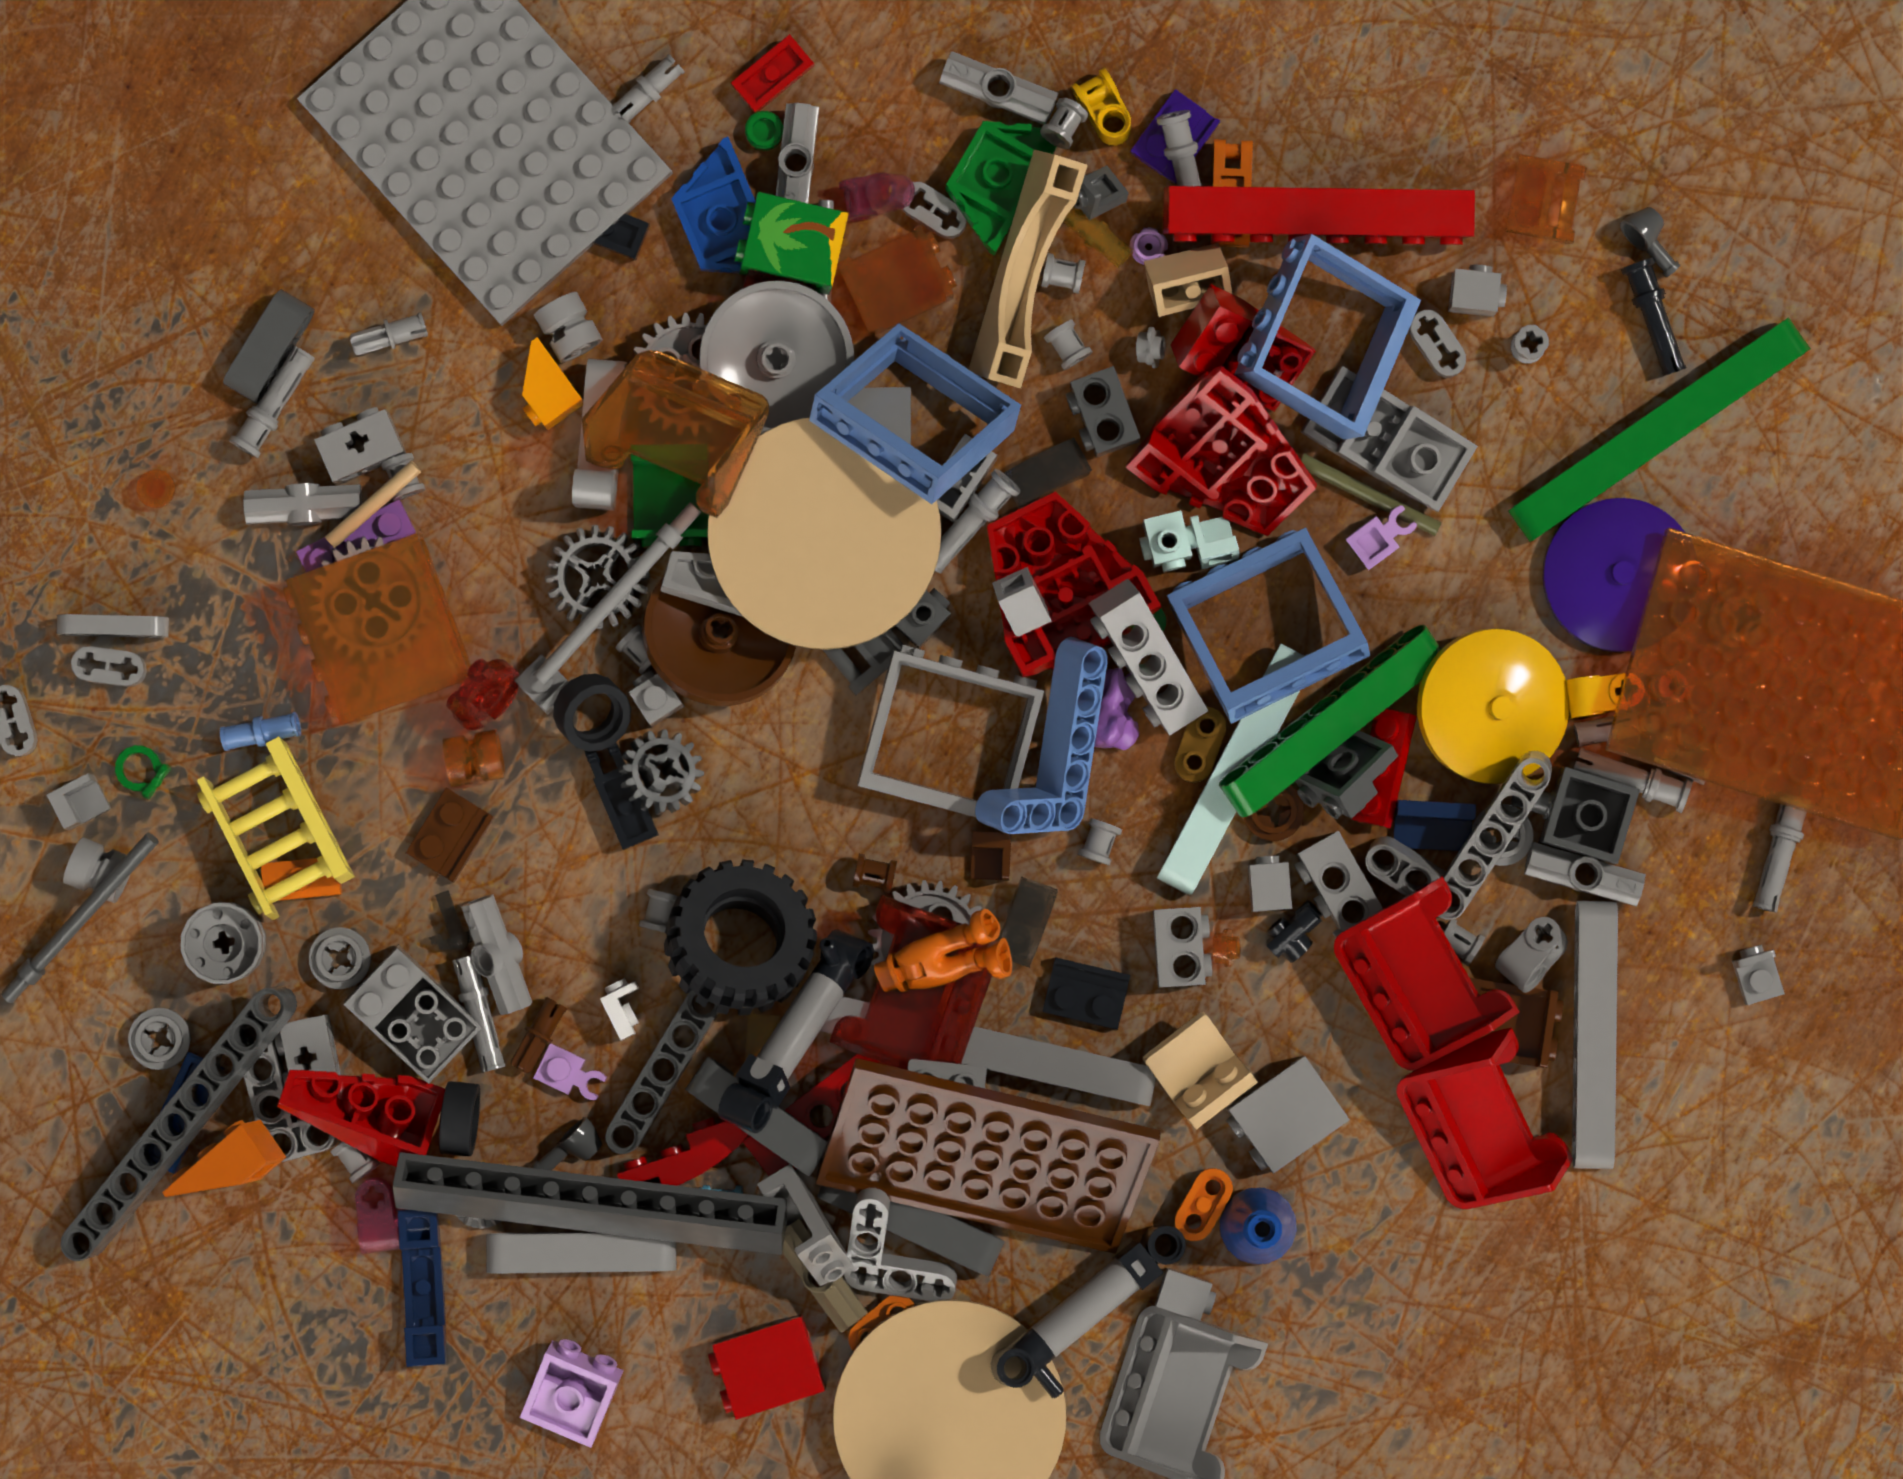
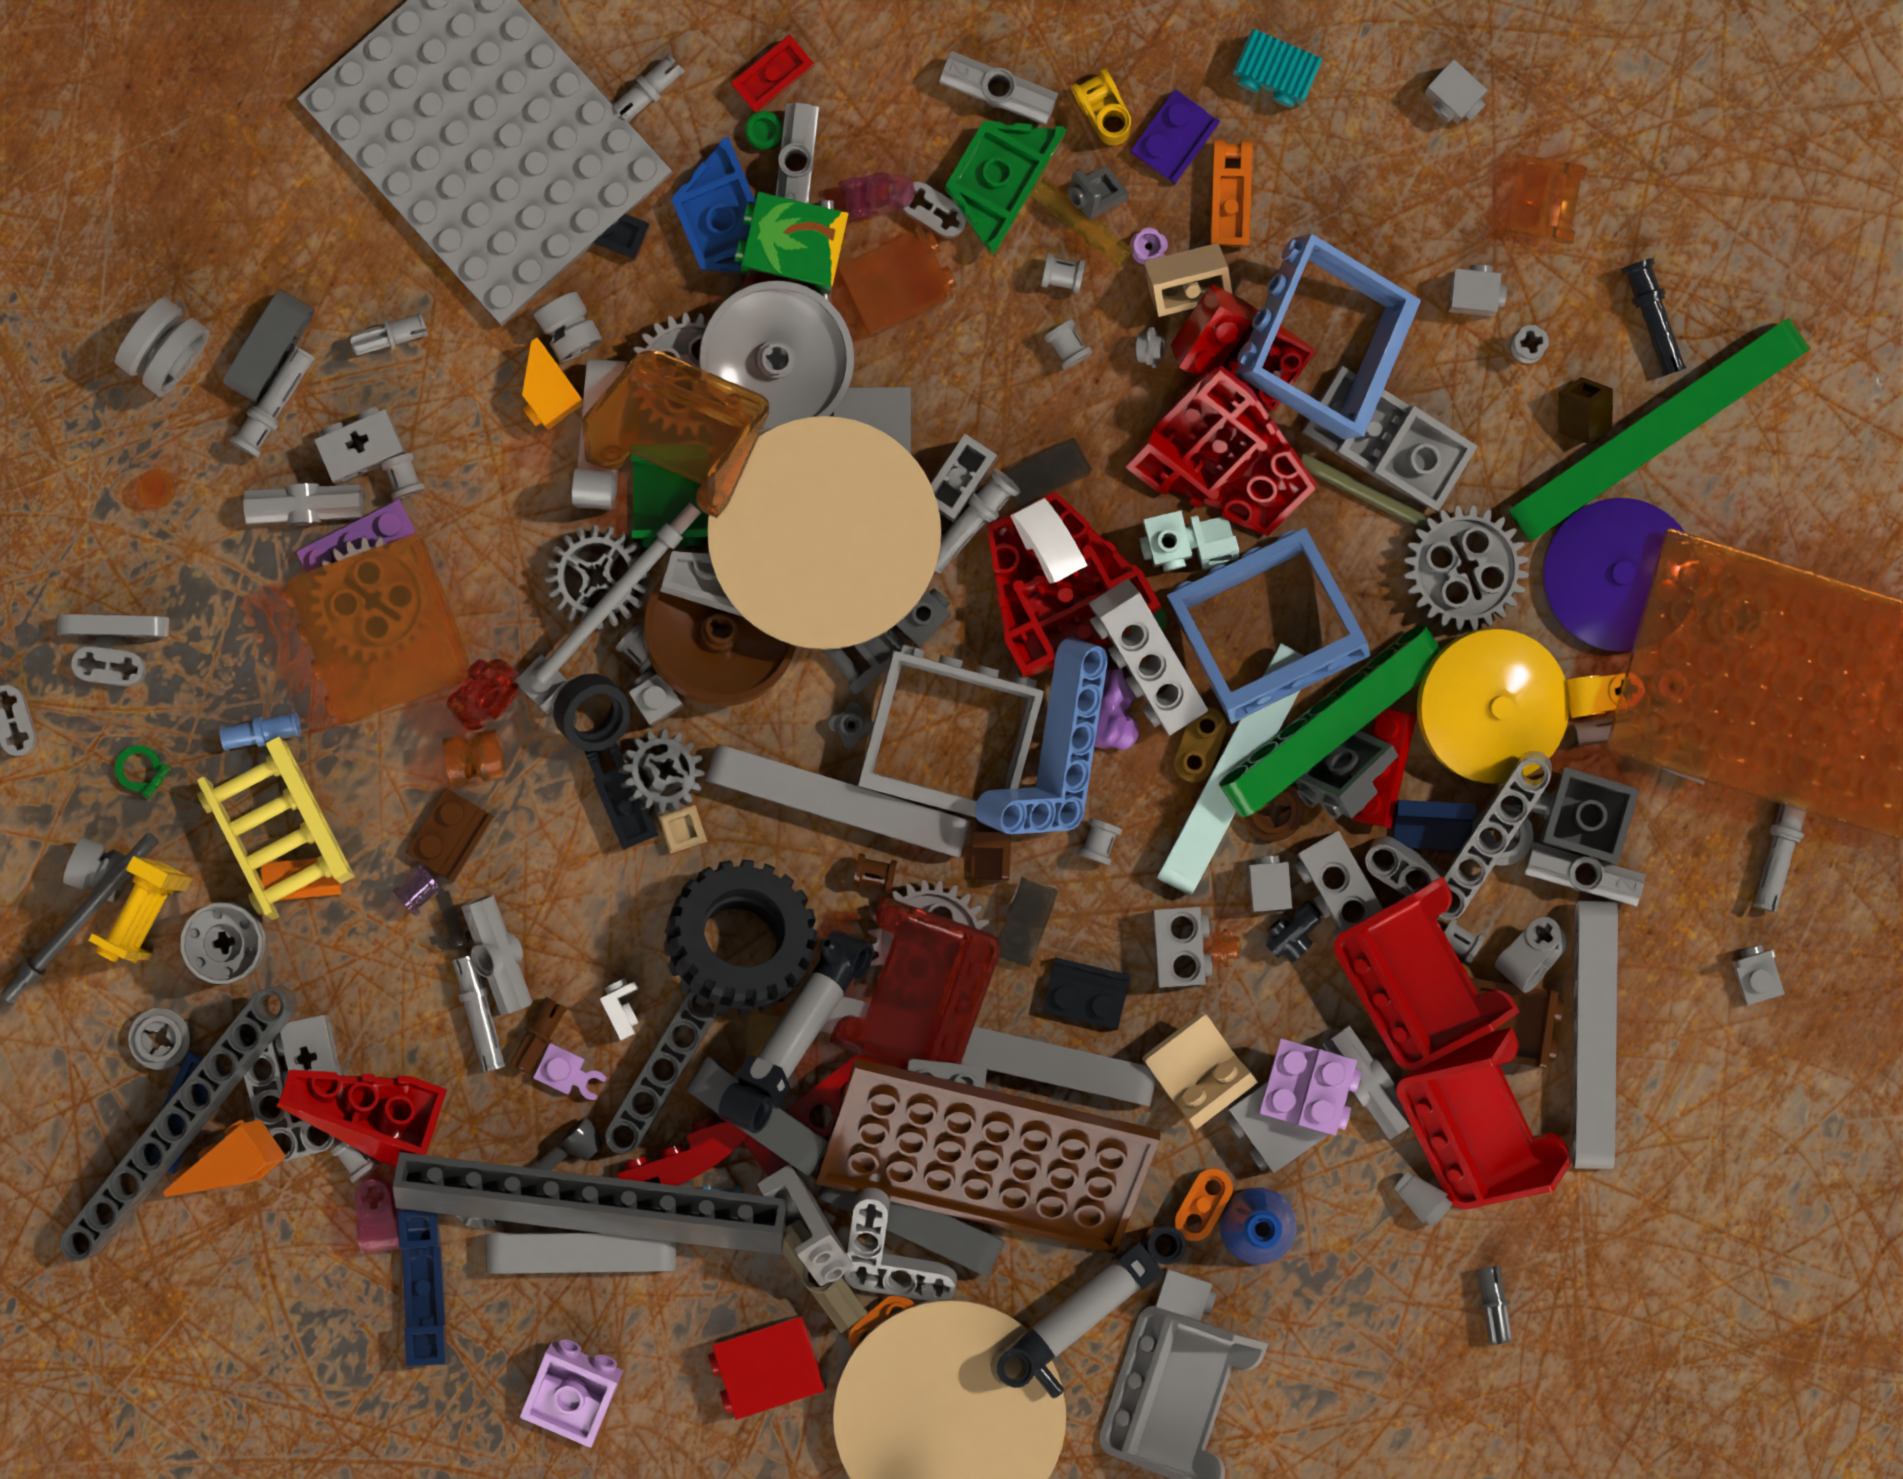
(78, 801): light grey panel -> none
(152, 885): none -> yellow fence
(162, 346): none -> light grey wheel
(321, 960): light grey gear -> none
(373, 504): tan bar -> none
(412, 1014): light grey slope -> none
(418, 890): none -> clear purple bush
(459, 1118): black tyre -> none
(658, 910): light grey bush -> none
(683, 829): none -> tan tile
(838, 801): none -> light grey beam
(840, 725): none -> dark grey plate
(887, 450): medium blue window -> none
(926, 966): orange piece -> none
(1021, 602): light grey panel -> none
(1044, 202): tan arch -> none
(1049, 538): none -> white slope
(1064, 123): light grey bush -> none
(1112, 409): dark grey brick -> none
(1180, 146): light grey pin -> none
(1276, 68): none -> teal brick
(1310, 1087): none -> lavender plate
(1320, 212): red brick -> none
(1375, 540): lavender plate -> none
(1375, 1084): none -> light grey piece
(1423, 1198): none -> light grey cone
(1445, 339): light grey beam -> none
(1456, 94): none -> light grey brick
(1494, 1305): none -> dark grey axle
(1498, 555): none -> light grey gear
(1585, 410): none -> dark brown panel
(1642, 232): dark grey bar -> none
(1651, 784): light grey pin -> none

